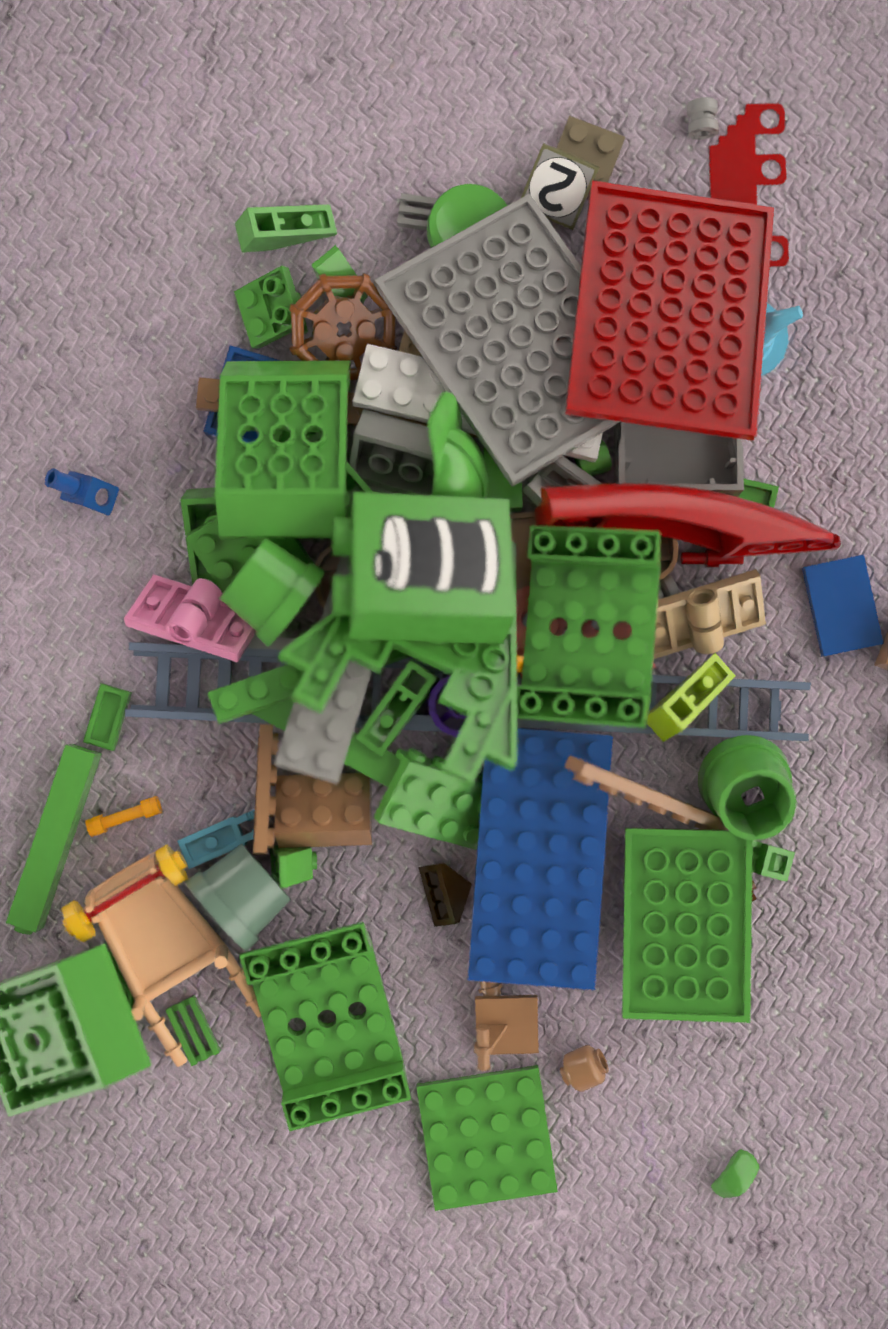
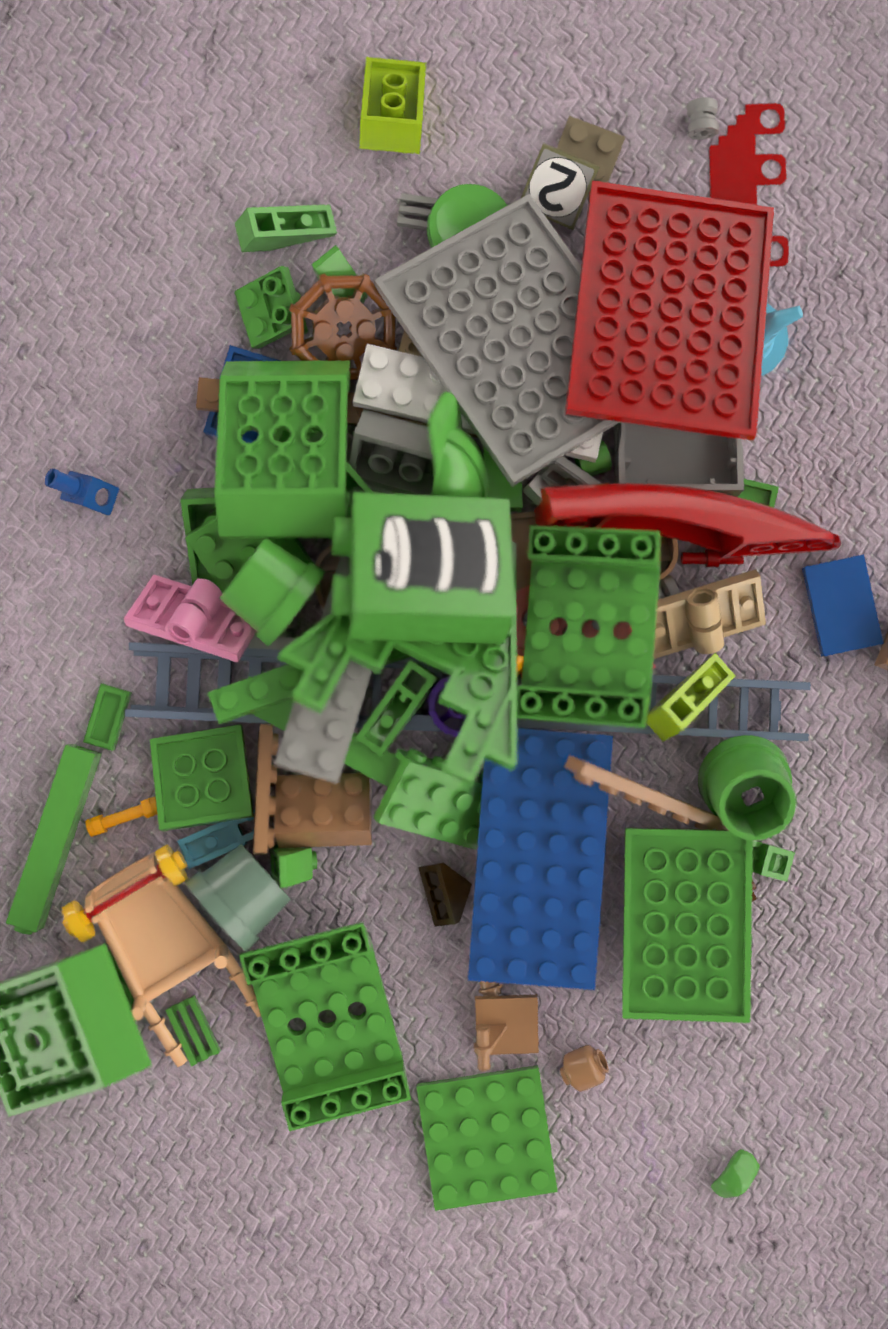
(201, 778): none -> bright green plate
(392, 105): none -> lime slope

